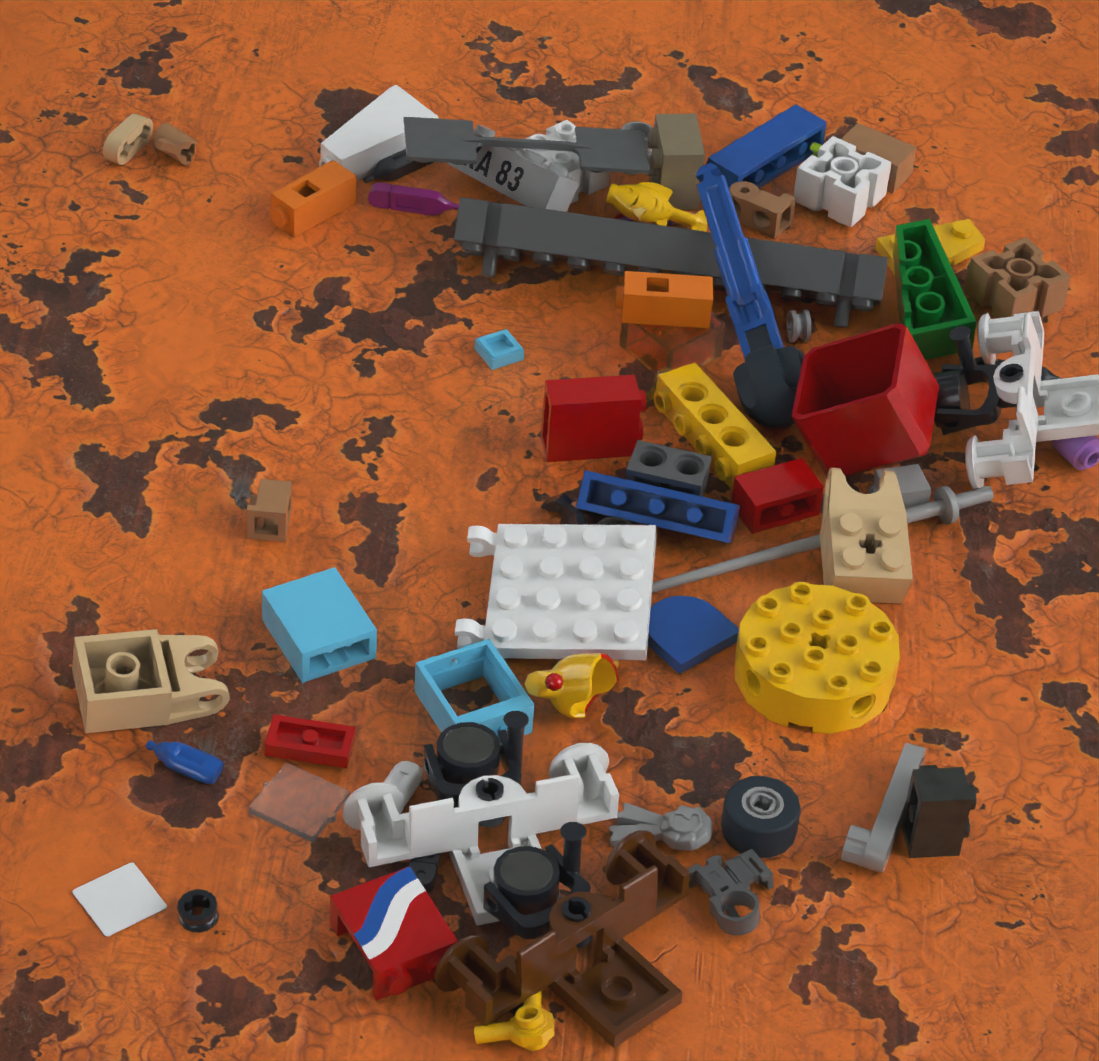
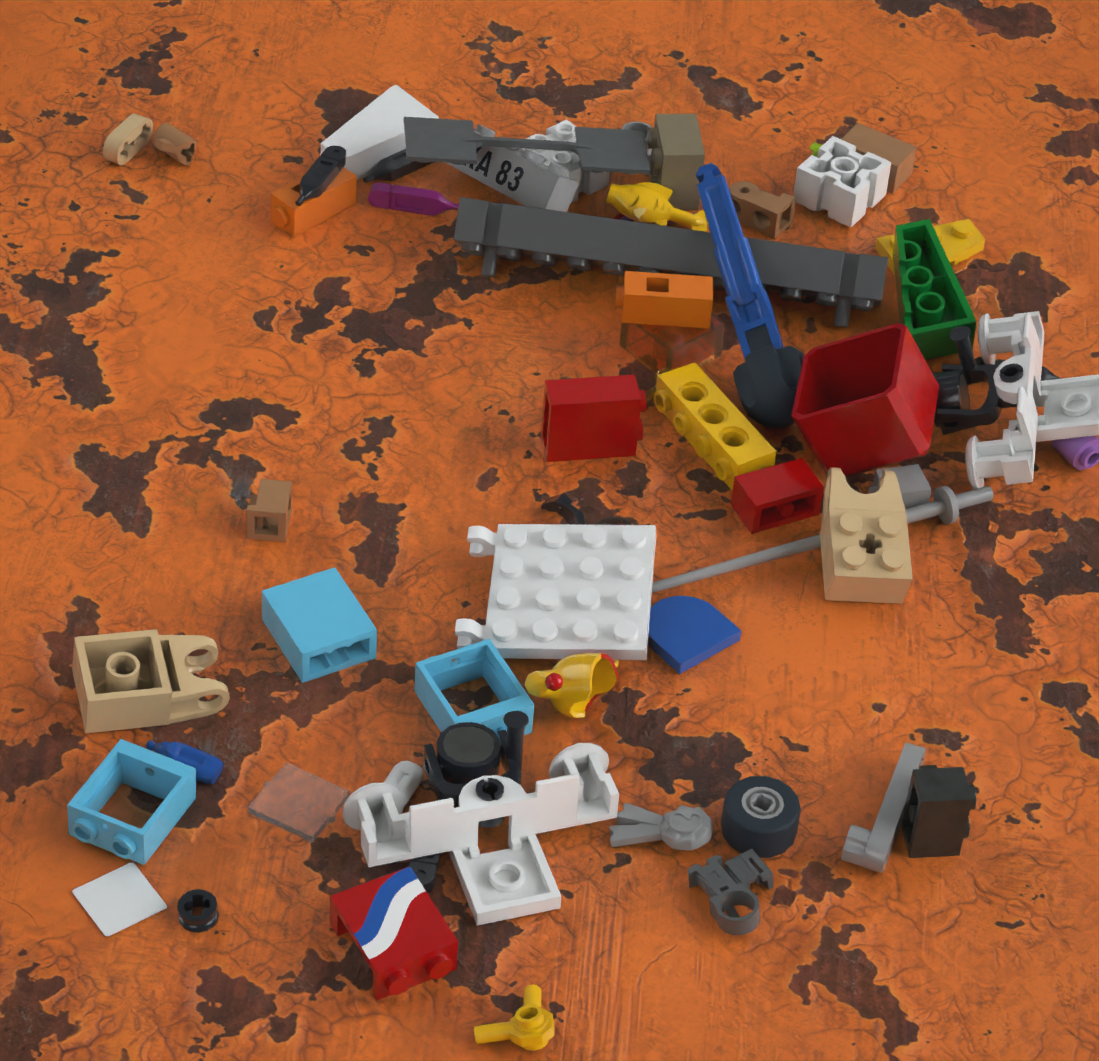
(130, 765): none -> medium azure window
(310, 741): red plate -> none
(322, 173): none -> black piece
(499, 349): medium azure tile -> none
(614, 995): reddish brown piece -> none
(658, 506): blue brick -> none
(669, 468): dark grey brick -> none
(771, 148): blue brick -> none
(799, 326): light grey bush -> none
(816, 657): yellow brick -> none
(1017, 281): medium nougat brick -> none

